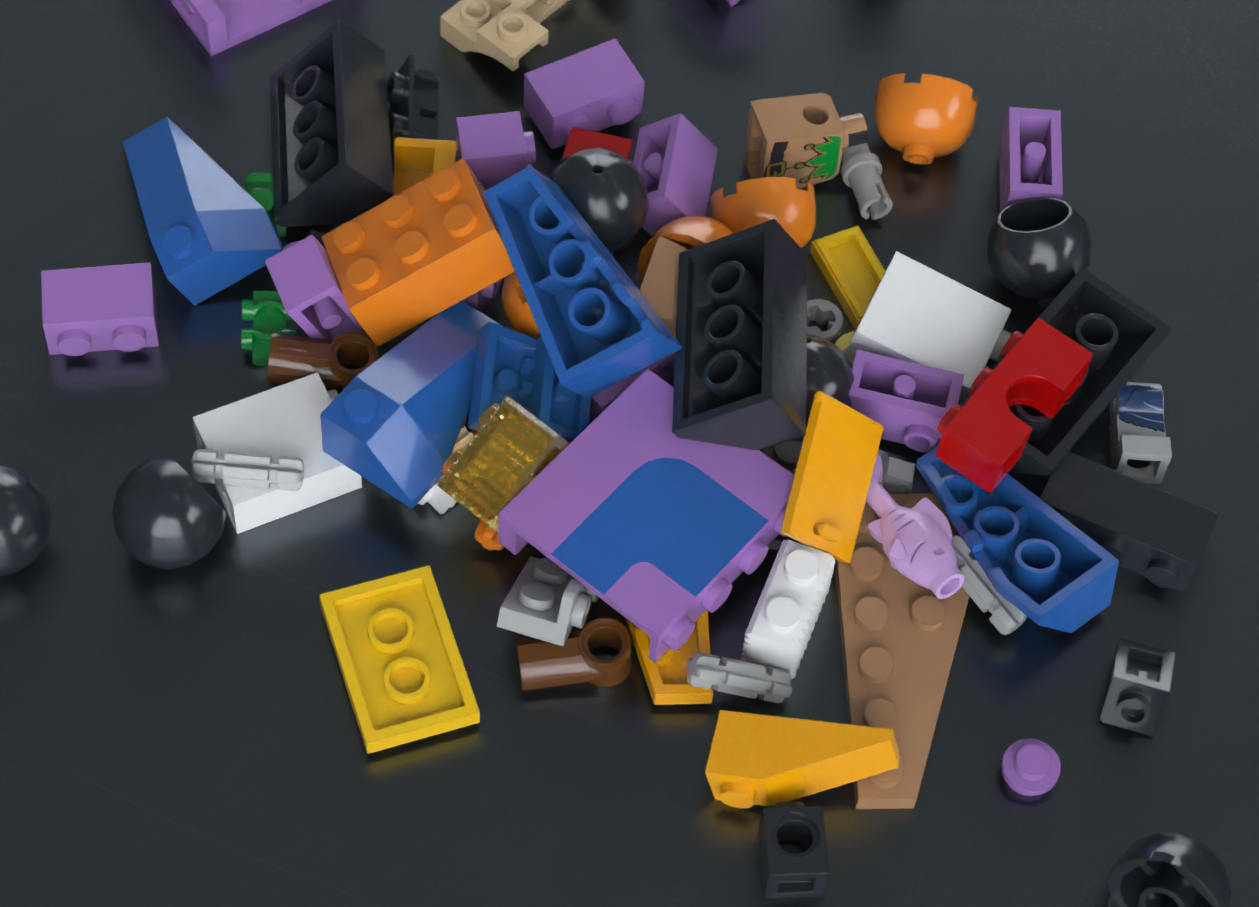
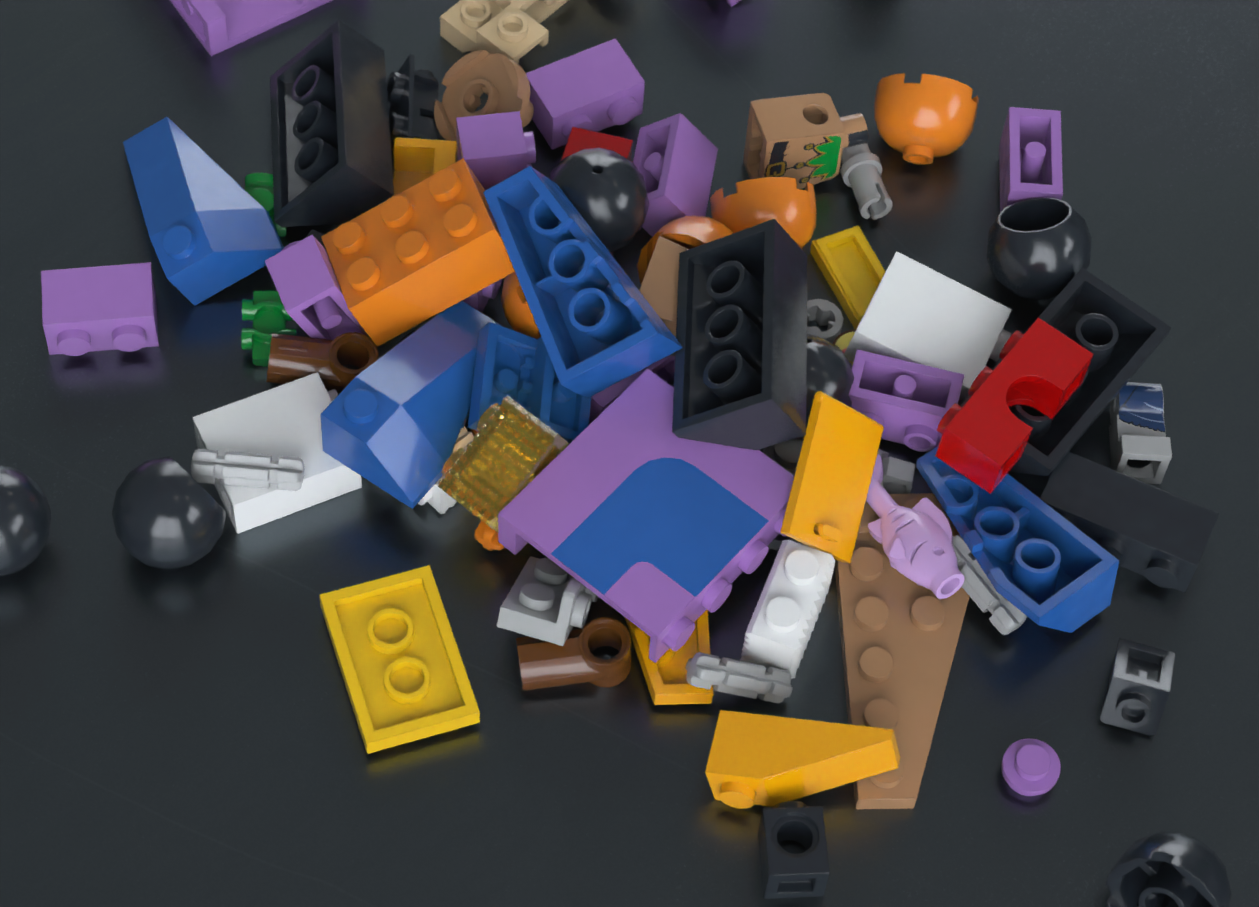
(479, 74): none -> medium nougat plate

